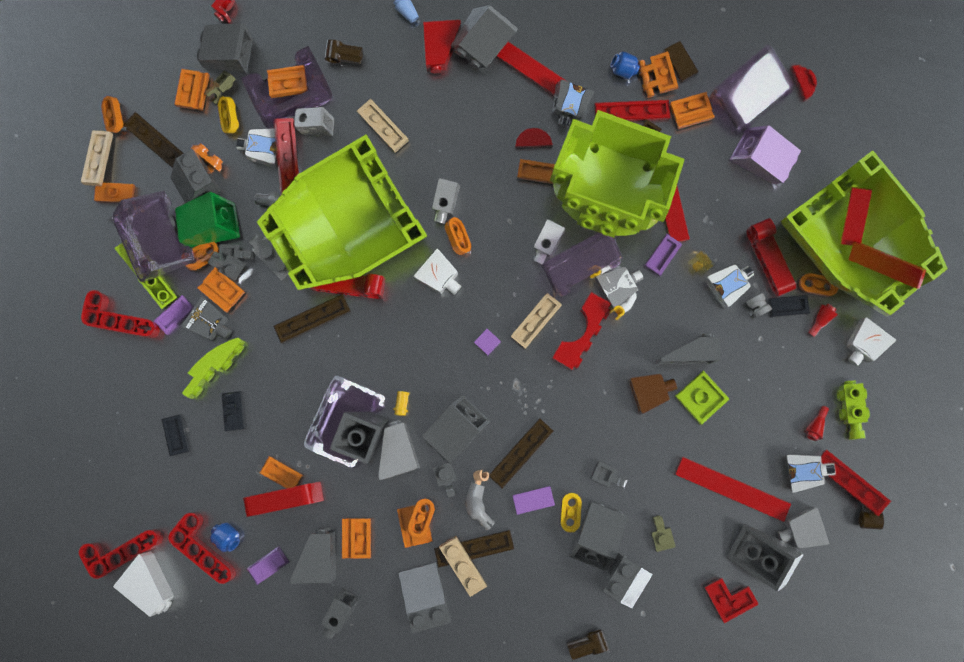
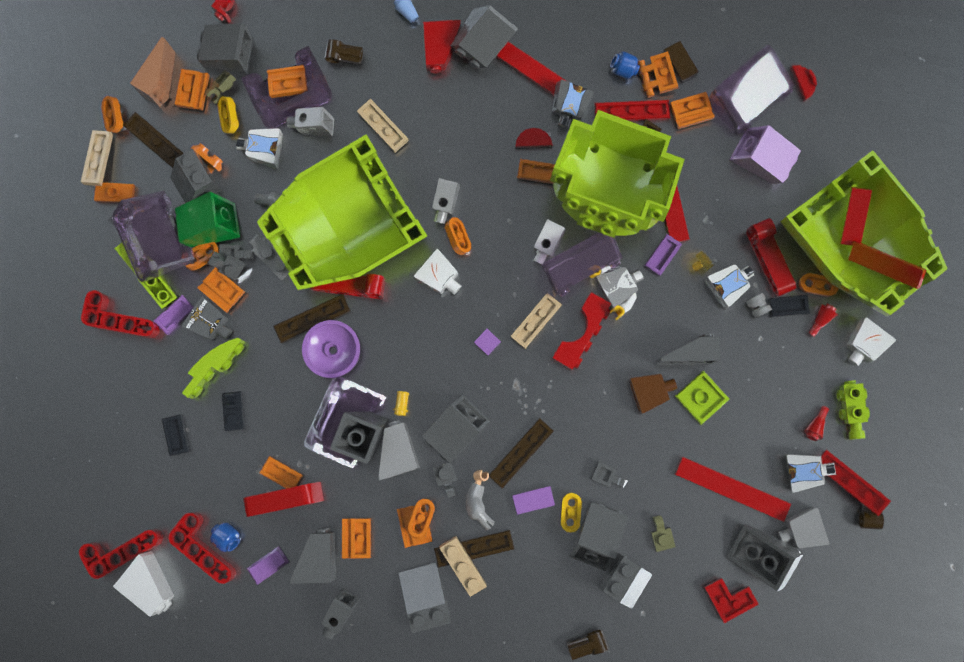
(155, 75): none -> nougat slope
(286, 151): tile -> none
(317, 348): none -> medium lavender dish

